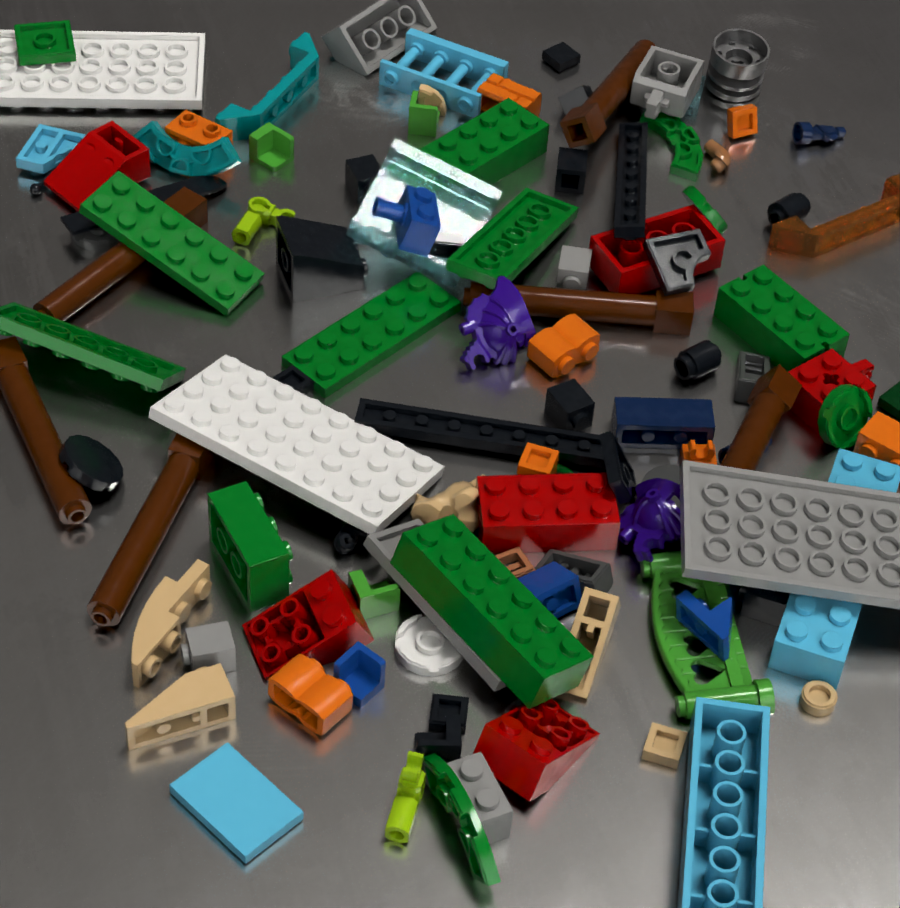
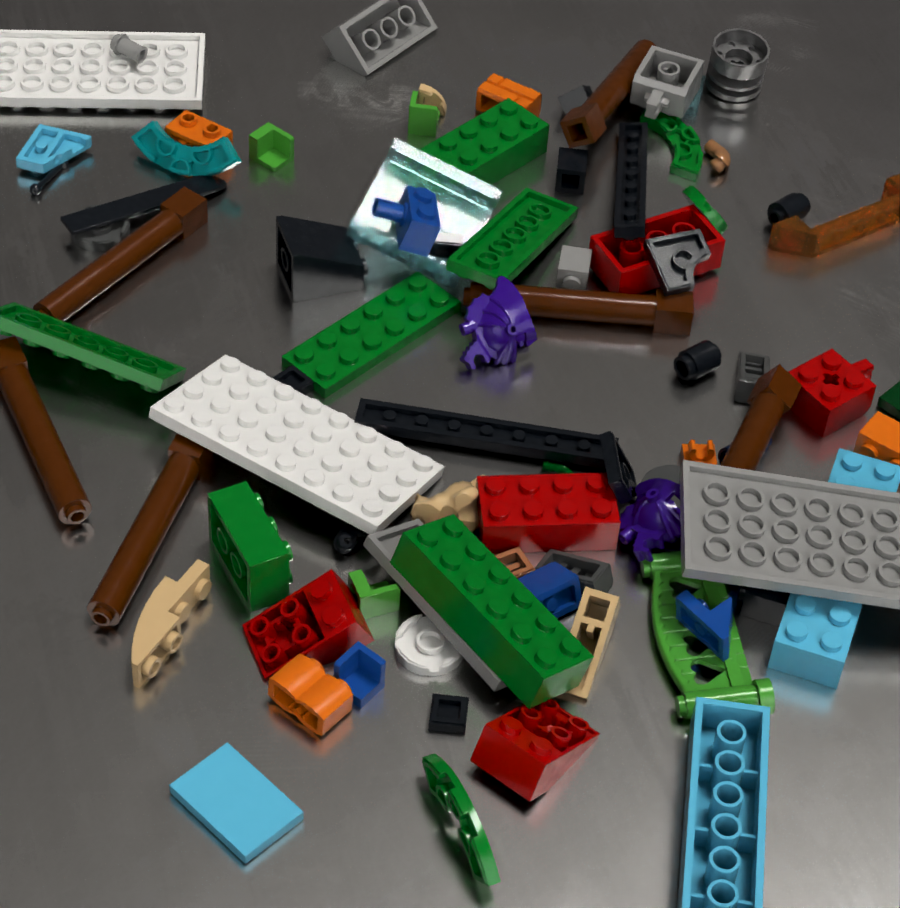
(44, 43): green tile -> none
(91, 463): black tile -> none
(97, 160): red slope -> none
(123, 45): none -> light grey pin
(172, 243): green plate -> none
(187, 705): tan slope -> none
(209, 646): light grey brick -> none
(259, 212): lime bar -> none
(304, 73): teal slope -> none
(360, 175): black brick -> none
(408, 796): lime bar -> none
(446, 744): black panel -> none
(447, 56): medium azure fence -> none
(485, 795): light grey brick -> none
(538, 460): orange panel -> none
(561, 56): black tile -> none
(563, 345): orange brick -> none
(569, 406): black brick -> none
(662, 422): dark blue brick -> none
(664, 745): tan tile -> none
(742, 121): orange tile -> none
(777, 319): green piece -> none
(804, 132): dark blue piece -> none
(818, 698): tan tile -> none
(844, 415): green tile -> none

